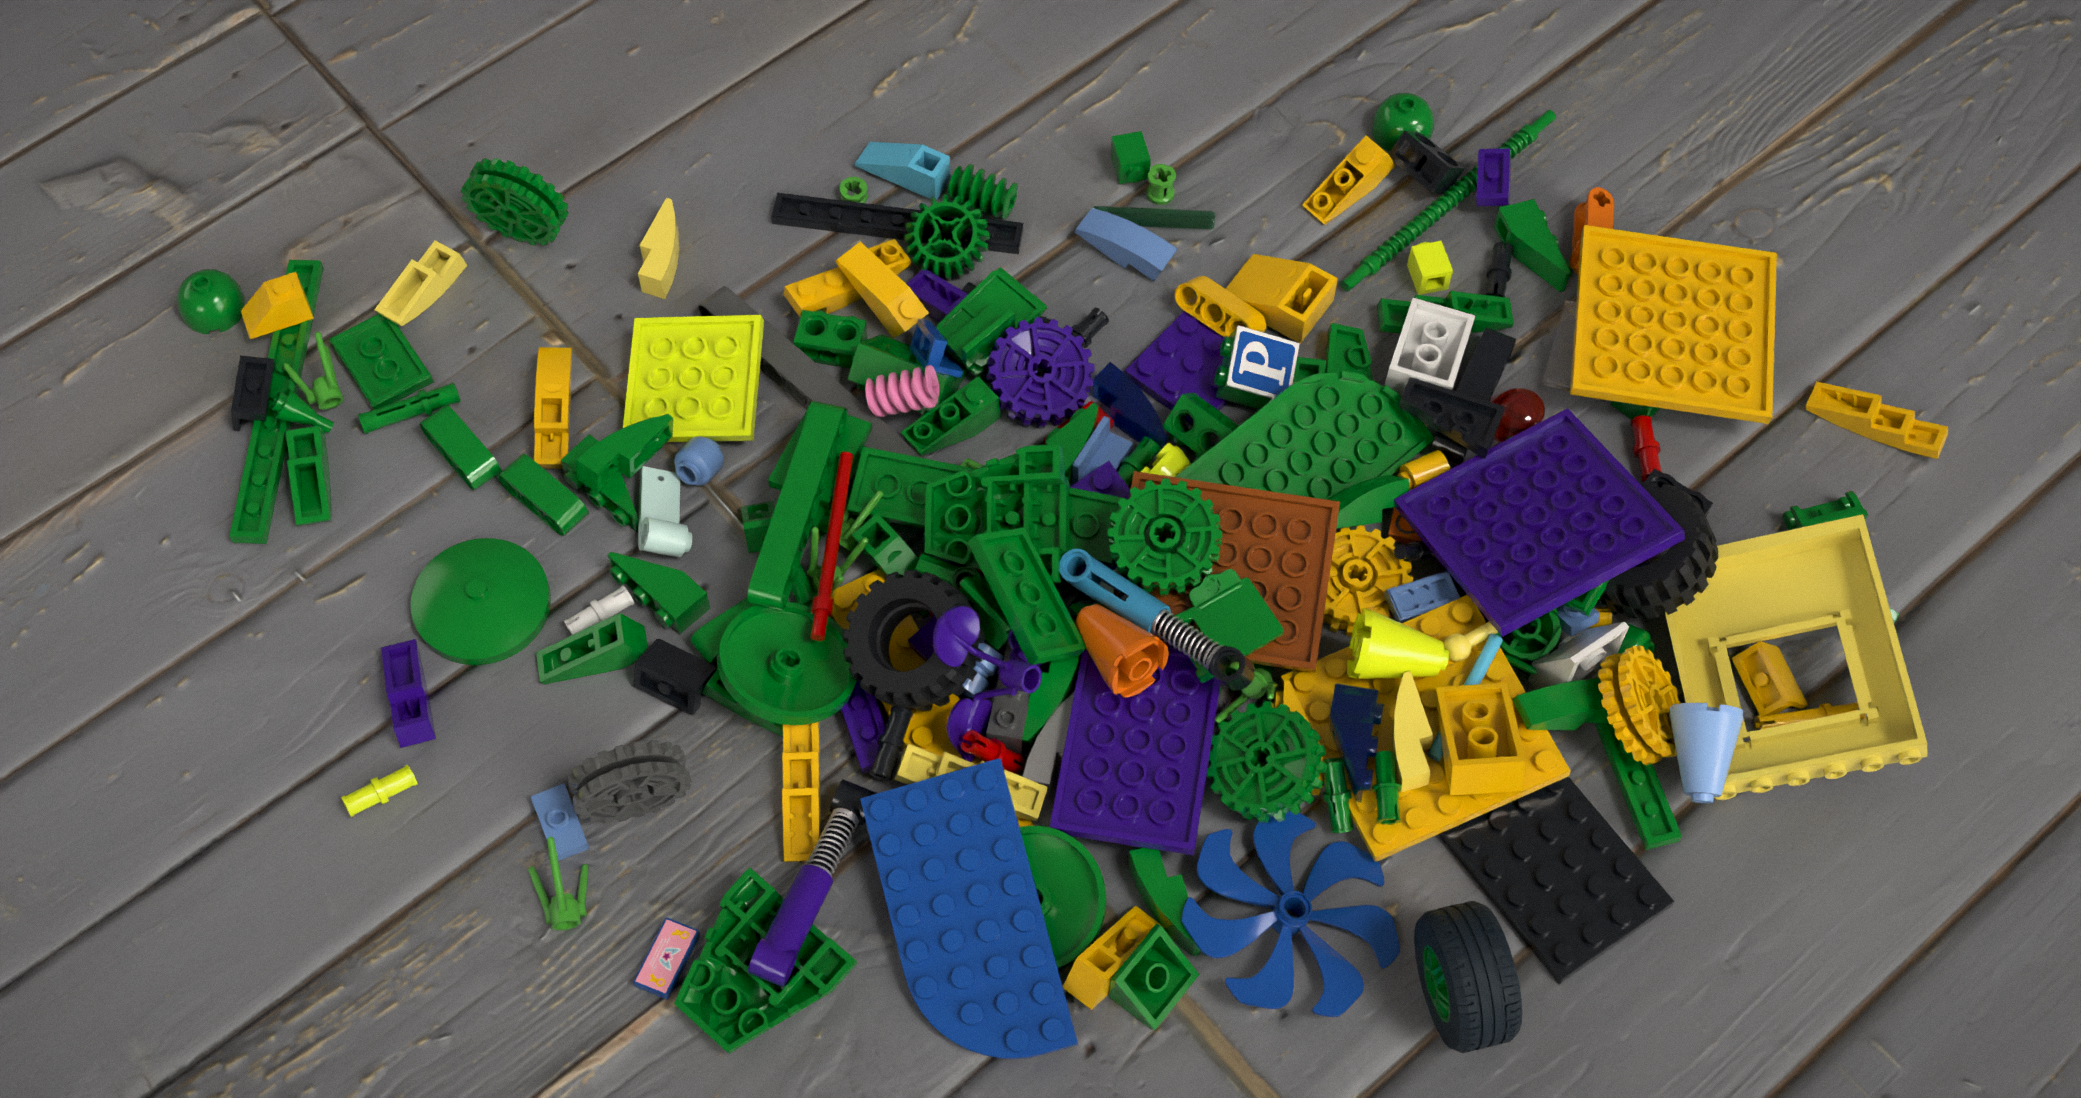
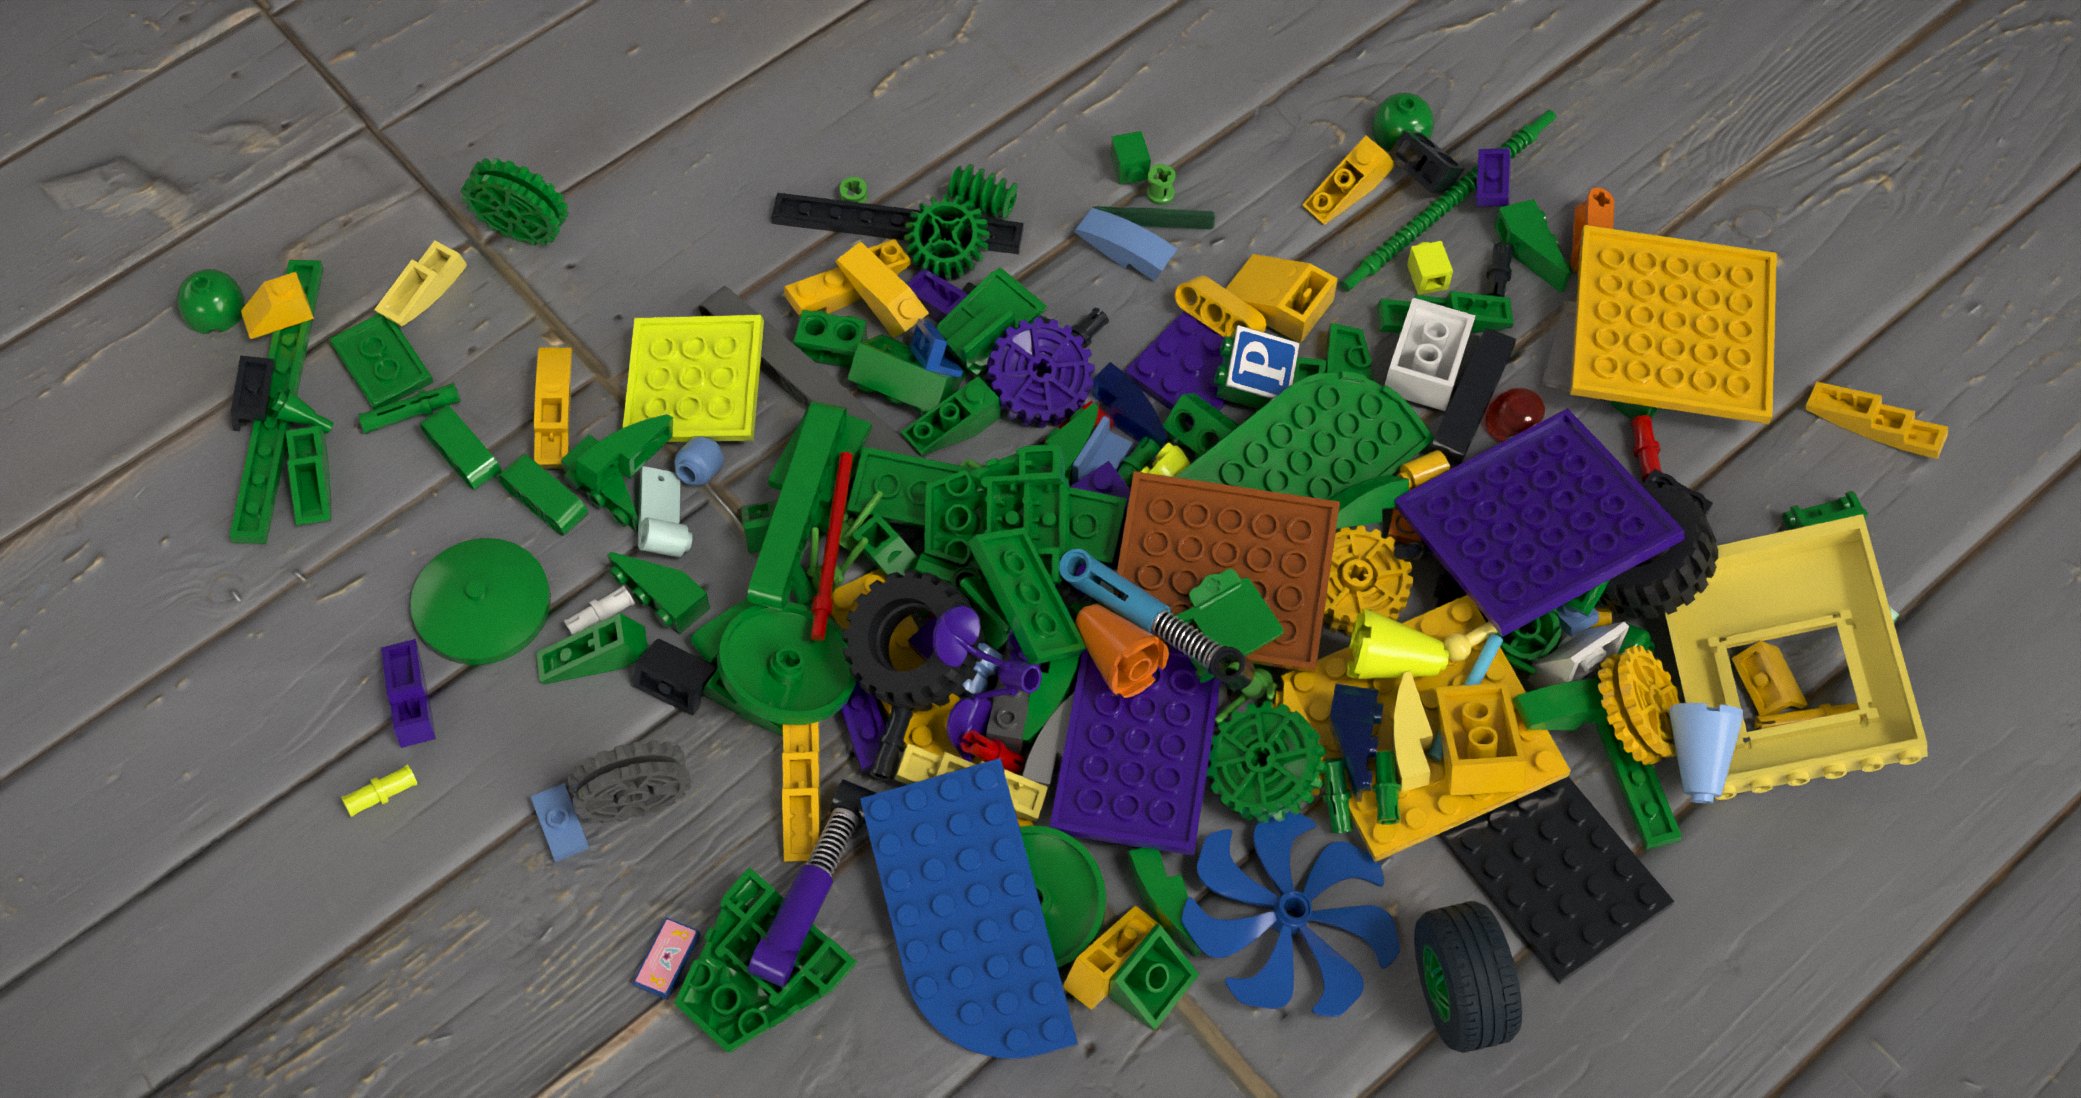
(325, 388): bright green plant -> none
(564, 911): bright green plant -> none
(660, 253): light yellow slope -> none
(902, 393): bright pink piece -> none
(908, 166): medium azure slope -> none
(1183, 556): green piece -> none
(1421, 596): medium blue plate -> none
(1454, 414): black wing -> none

